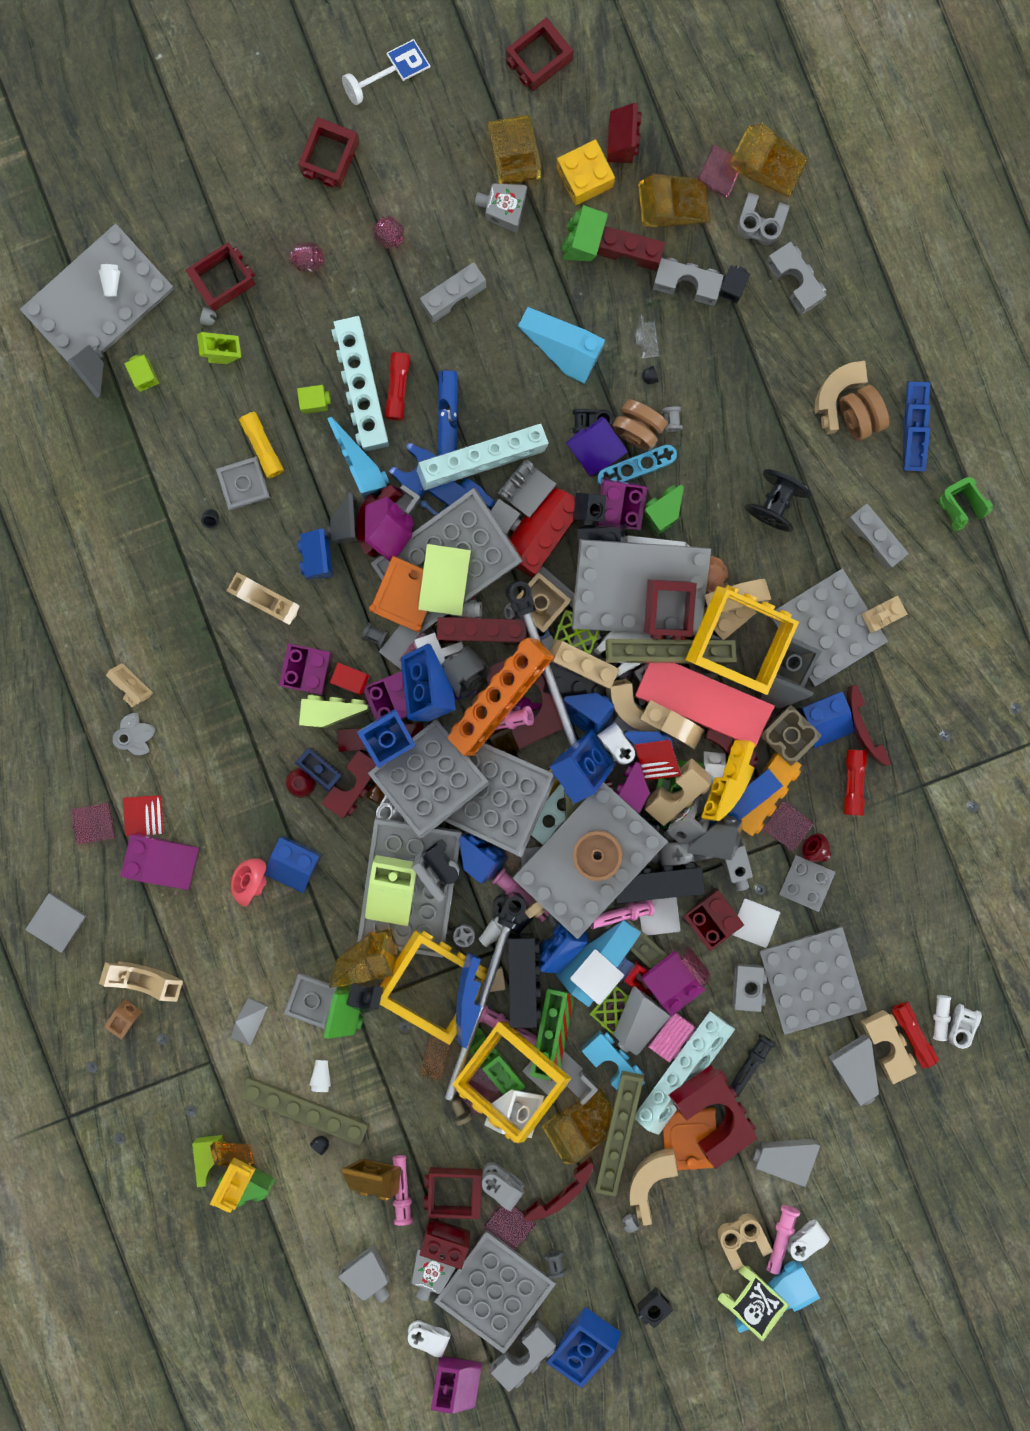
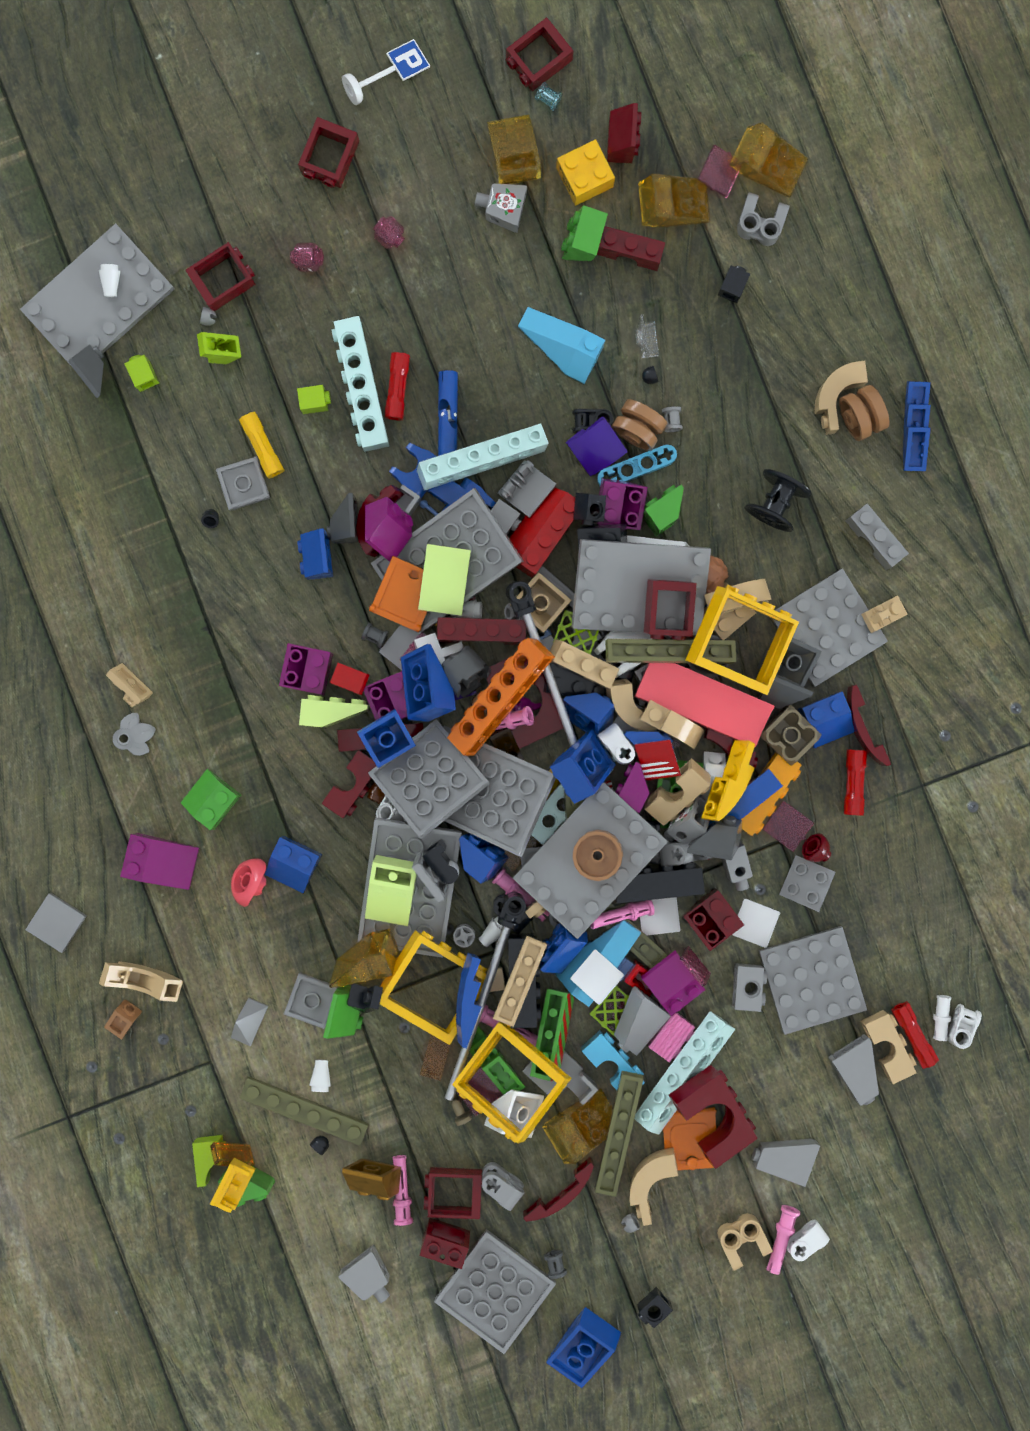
(93, 823): clear pink piece -> none
(143, 815): red sticker -> none
(210, 800): none -> bright green slope
(263, 598): tan arch -> none
(300, 783): dark red brick -> none
(319, 768): dark blue brick -> none
(363, 469): medium azure wedge -> none
(430, 1275): light grey torso -> none
(431, 1340): white piece -> none
(455, 1385): magenta slope -> none
(461, 285): light grey arch -> none
(509, 1226): clear pink piece -> none
(511, 1369): light grey arch -> none
(520, 981): none -> tan tile
(548, 96): none -> clear light blue bush
(706, 282): light grey arch -> none
(754, 1054): black pin -> none
(757, 1305): flag -> none
(789, 262): light grey arch -> none
(792, 1286): medium azure wedge -> none
(979, 504): bright green piece -> none

